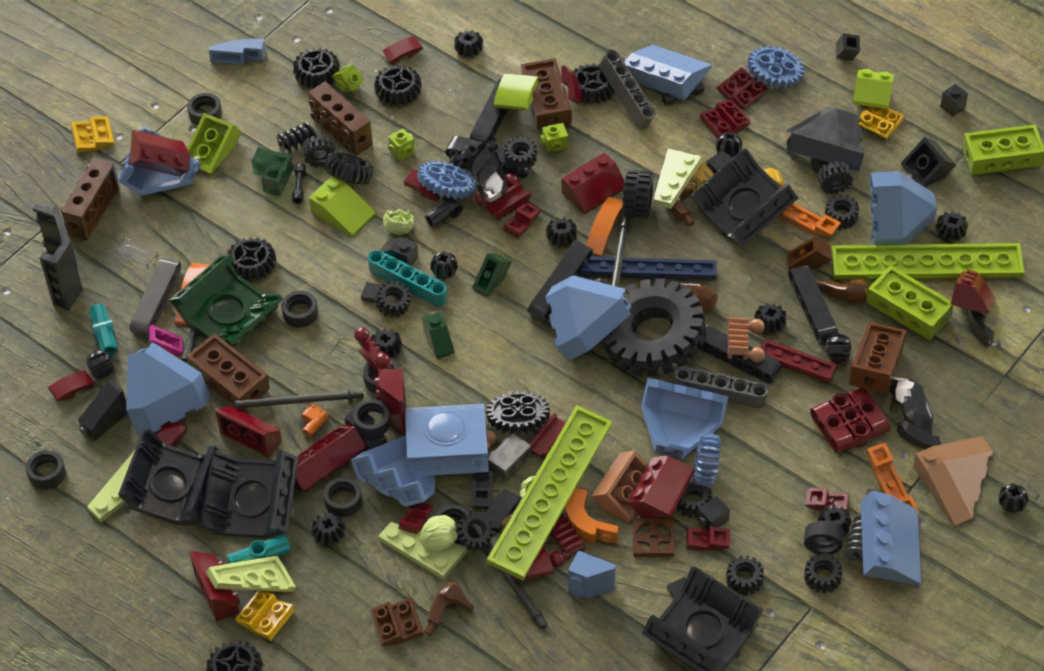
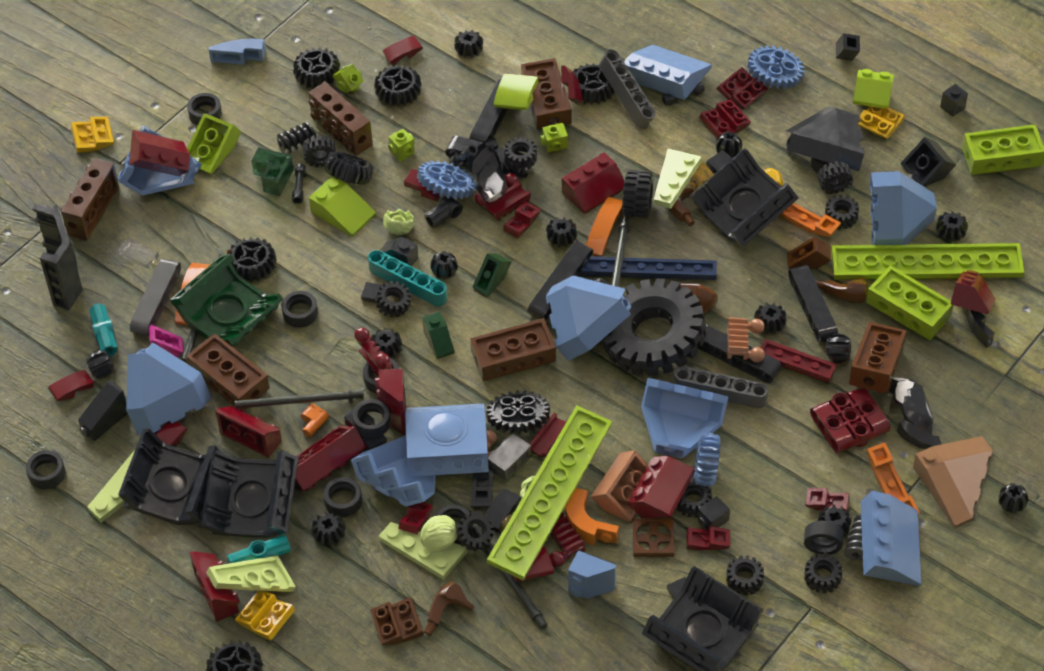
(513, 349): none -> reddish brown brick

